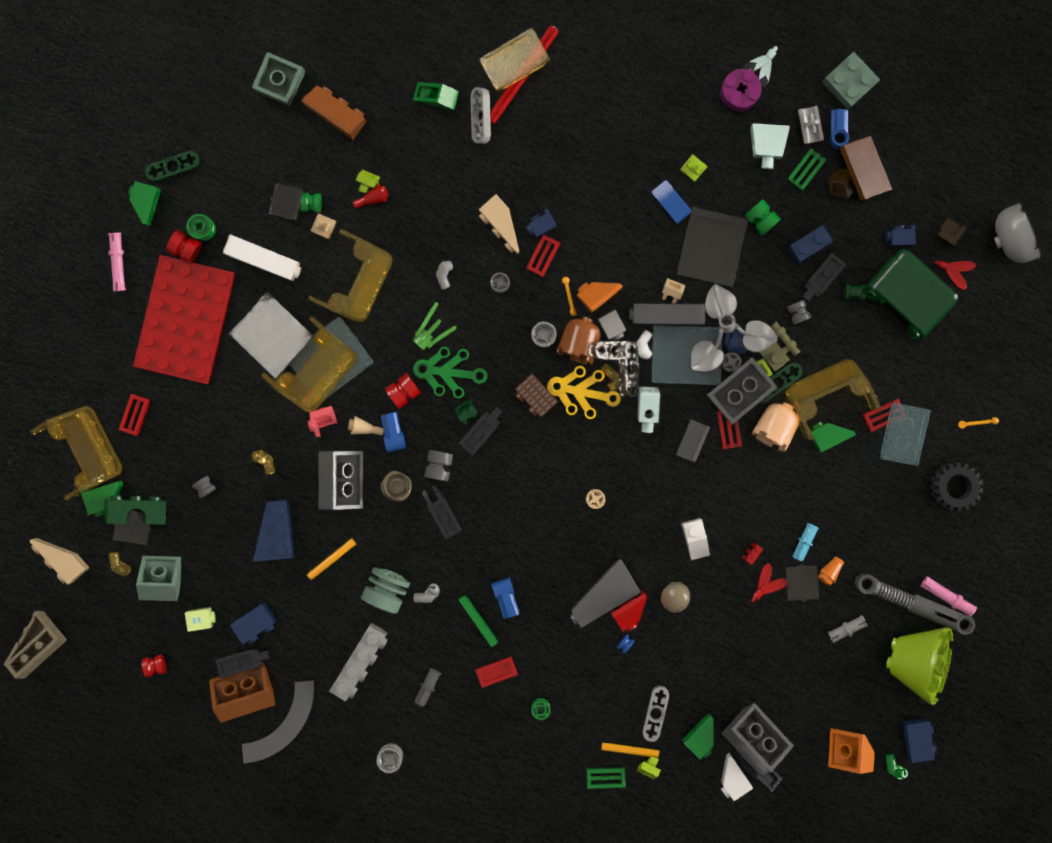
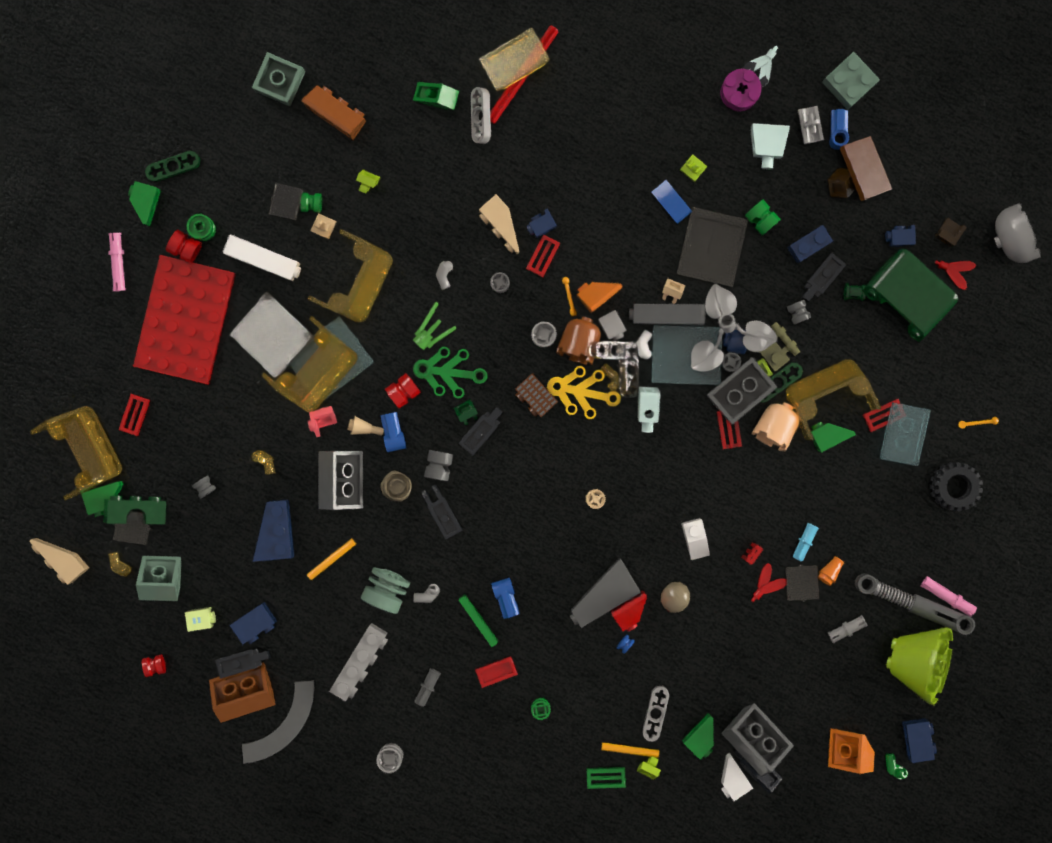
(35, 645): dark tan wedge -> none
(375, 195): red cone -> none
(692, 441): dark grey panel -> none
(816, 156): green tile -> none

